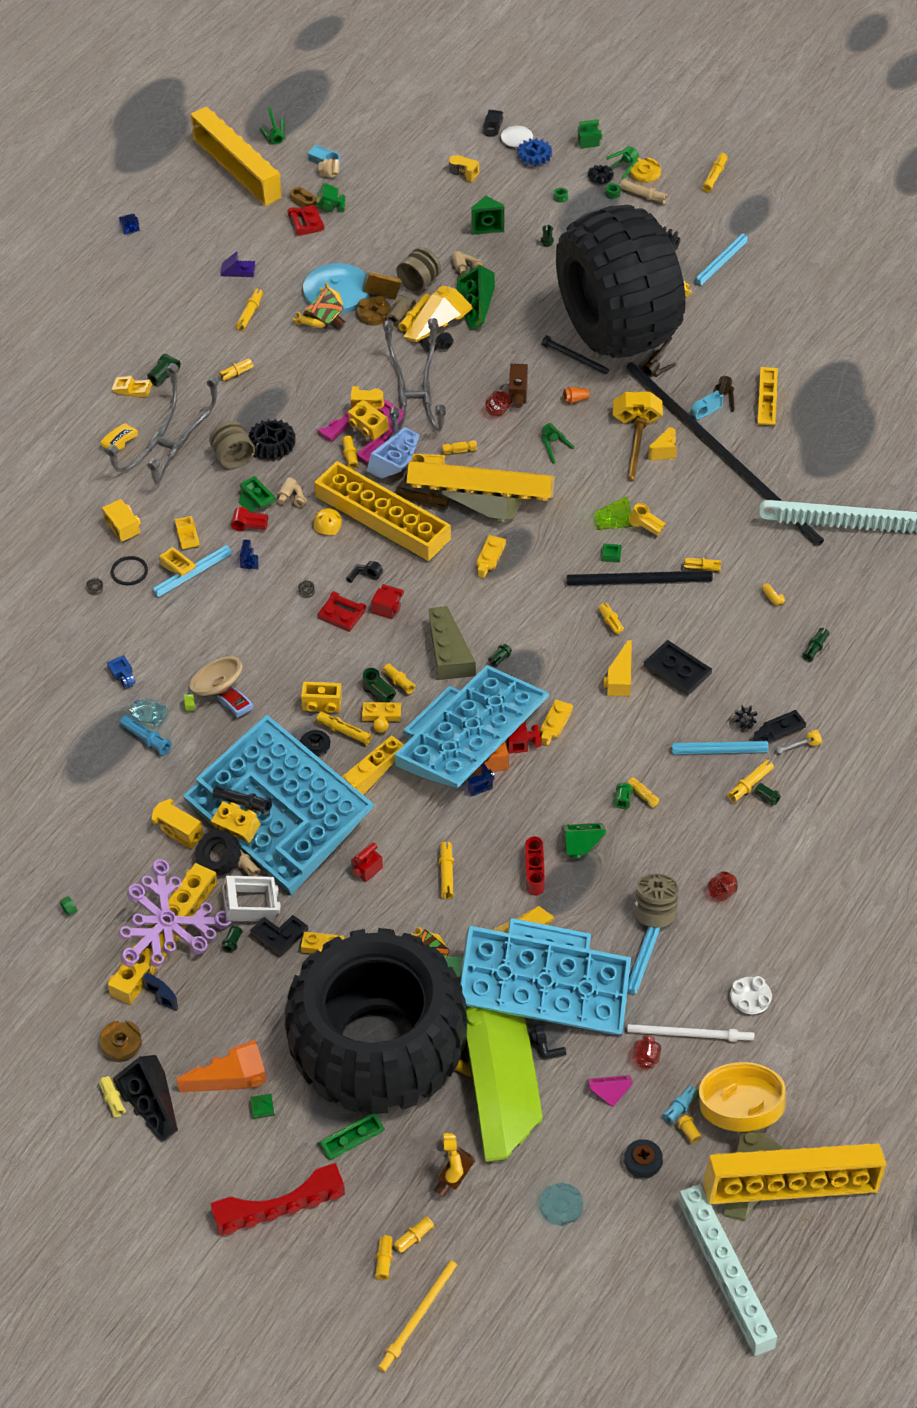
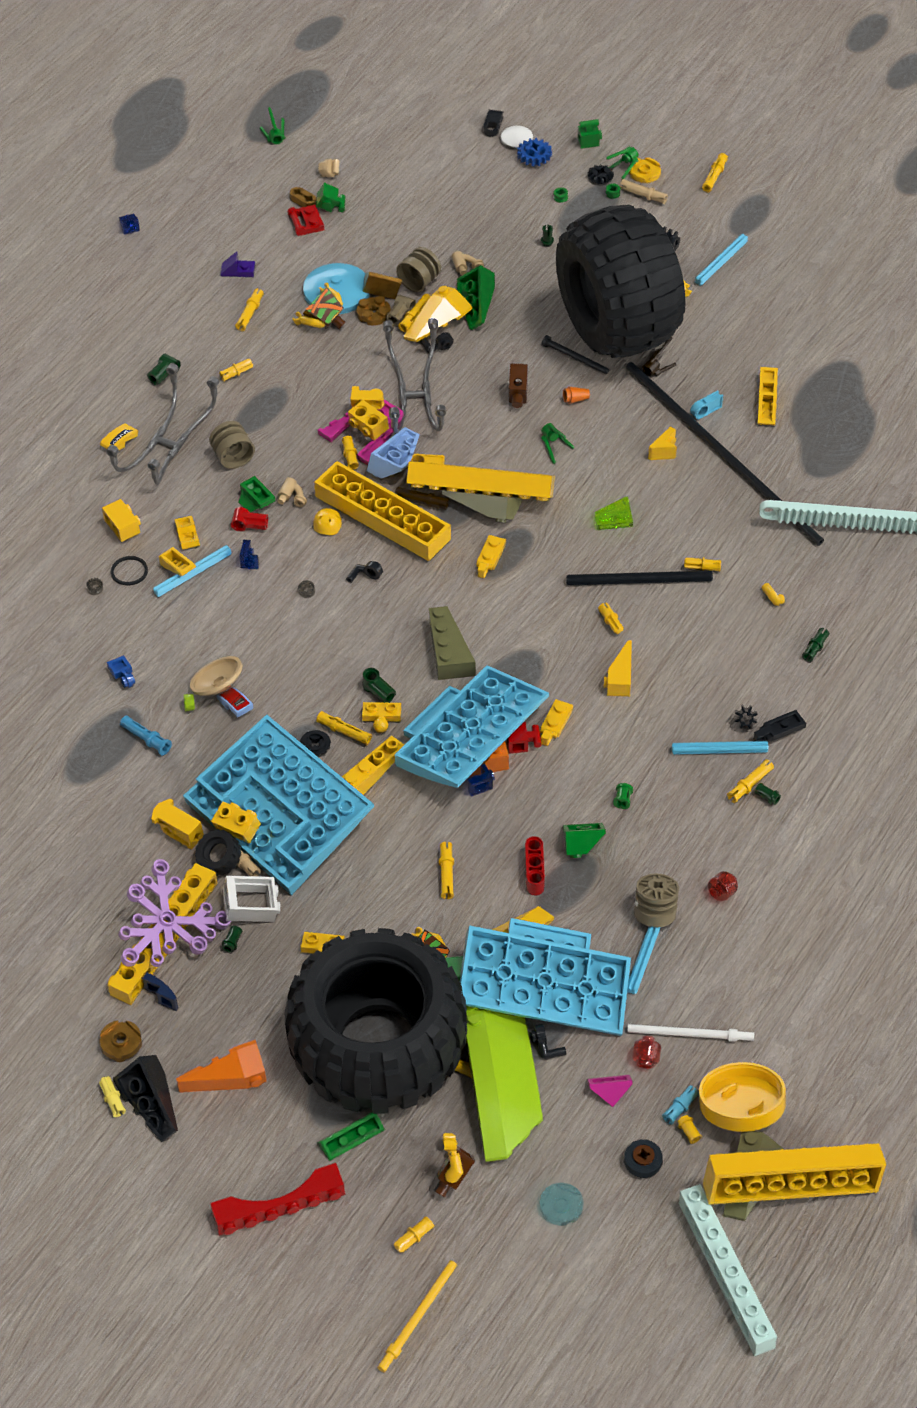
(68, 906): green axle -> none
(129, 387): yellow slope -> none
(148, 711): clear light blue dish -> none
(236, 156): yellow piece -> none
(250, 801): black pin -> none
(262, 1106): green tile -> none
(272, 438): black gear -> none
(279, 938): black plate -> none
(319, 154): medium azure piece -> none
(321, 697): yellow brick -> none
(339, 616): red plate -> none
(367, 863): red brick -> none
(384, 1257): yellow axle -> none
(386, 601): red brick -> none
(398, 678): yellow pin -> none
(459, 447): yellow axle -> none
(464, 166): yellow leg -> none
(487, 216): green slope -> none
(497, 403): clear red head -> none
(502, 652): dark green pin -> none
(611, 553): green tile -> none
(635, 404): yellow brick -> none
(640, 424): pearl gold bar -> none
(641, 517): yellow piece -> none
(643, 792): yellow axle -> none
(677, 667): black plate -> none
(724, 386): dark brown plant -> none
(751, 995): white dish -> none
(812, 738): hinge -> none

